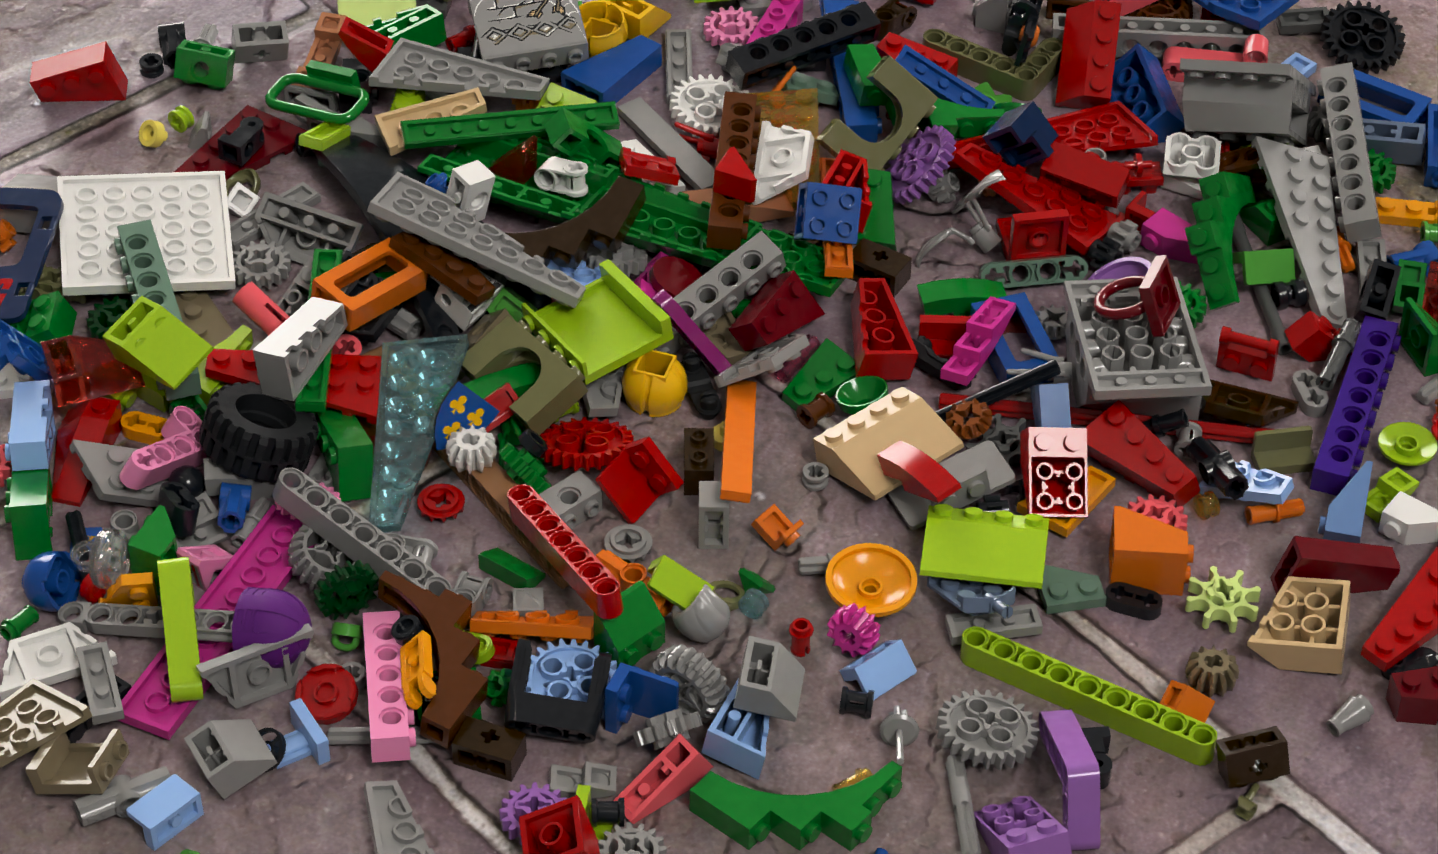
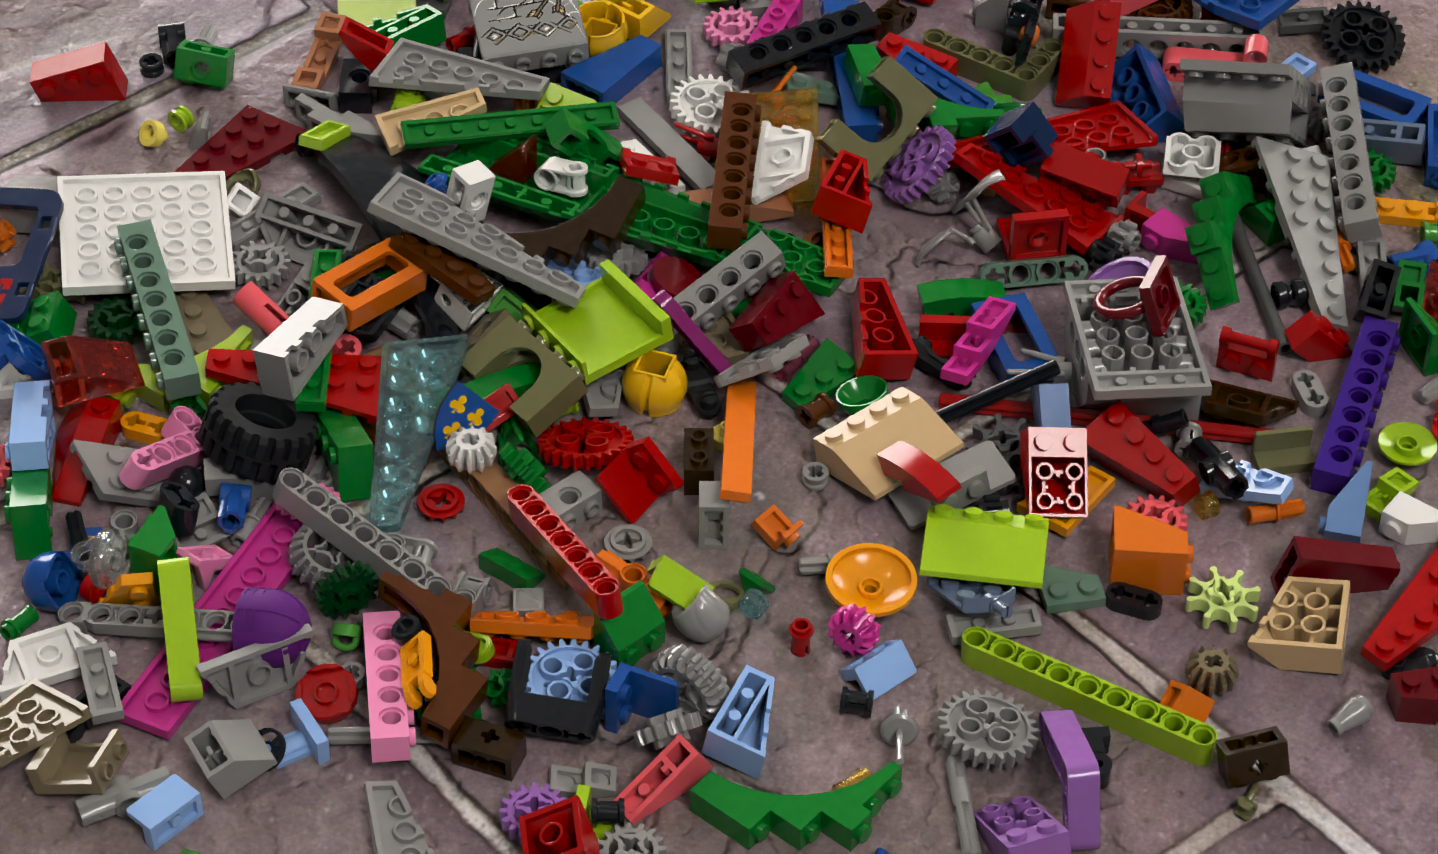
(156, 343): lime slope -> none
(242, 142): black leg -> none
(260, 41): light grey brick -> none
(324, 77): green bar -> none
(533, 443): black tile -> none
(734, 177): red slope -> none
(769, 680): light grey slope -> none
(827, 213): blue bracket -> none
(878, 261): dark brown brick -> none
(881, 222): green wing -> none
(974, 426): dark orange gear -> none
(1054, 330): light grey gear -> none
(1266, 265): bright green panel -> none
(1341, 346): dark grey pin -> none

